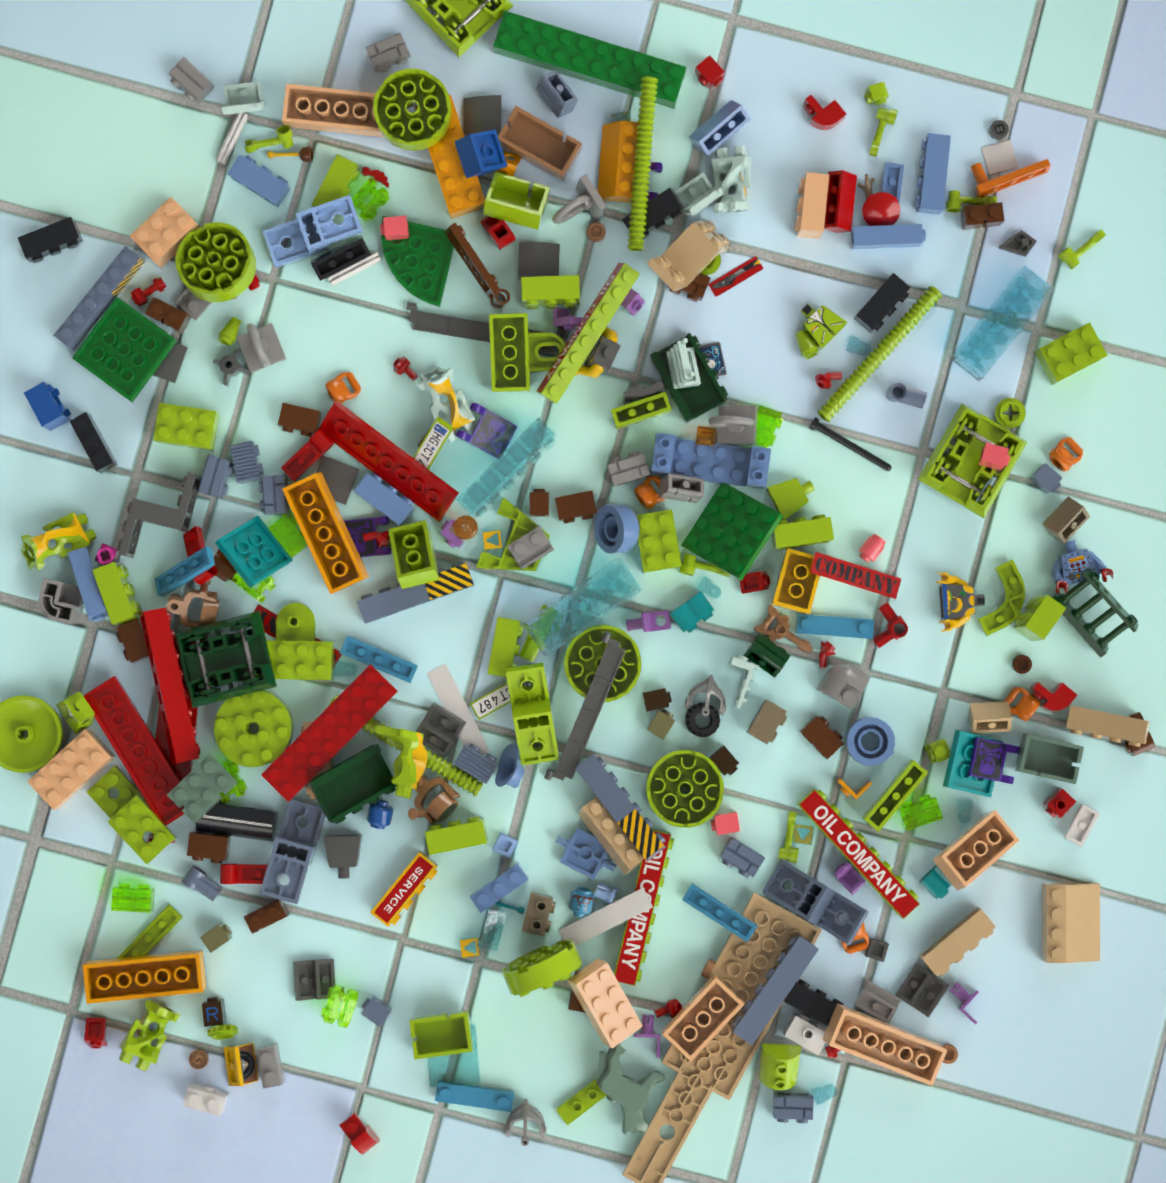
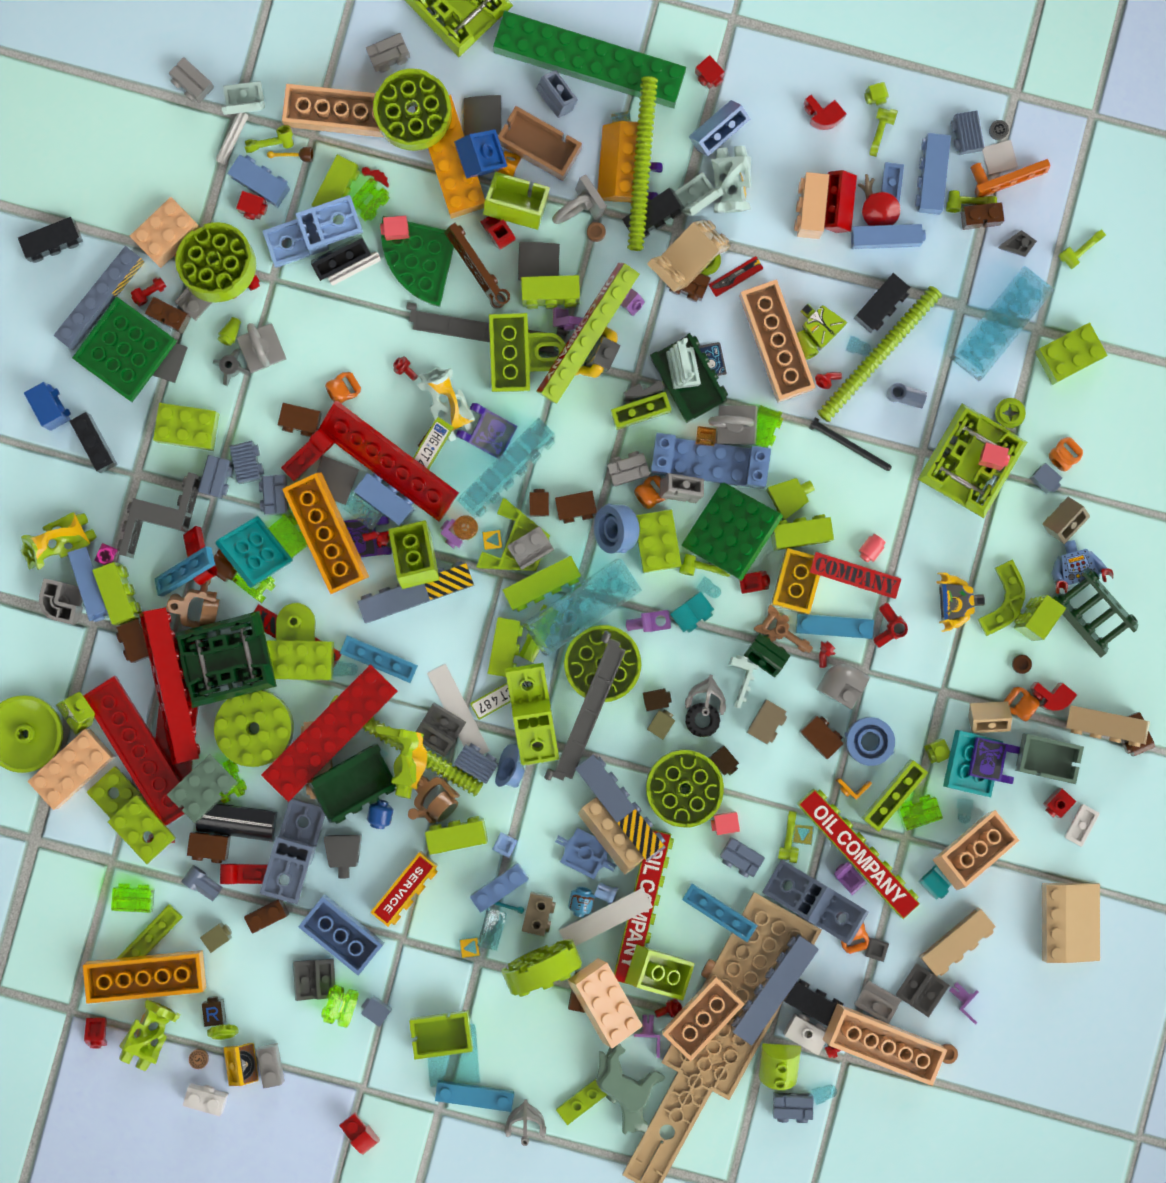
(251, 206): none -> red brick
(341, 934): none -> medium blue brick
(363, 511): none -> clear light blue plate
(541, 583): none -> lime brick
(659, 972): none -> lime brick
(777, 341): none -> light nougat brick
(967, 133): none -> sand blue brick

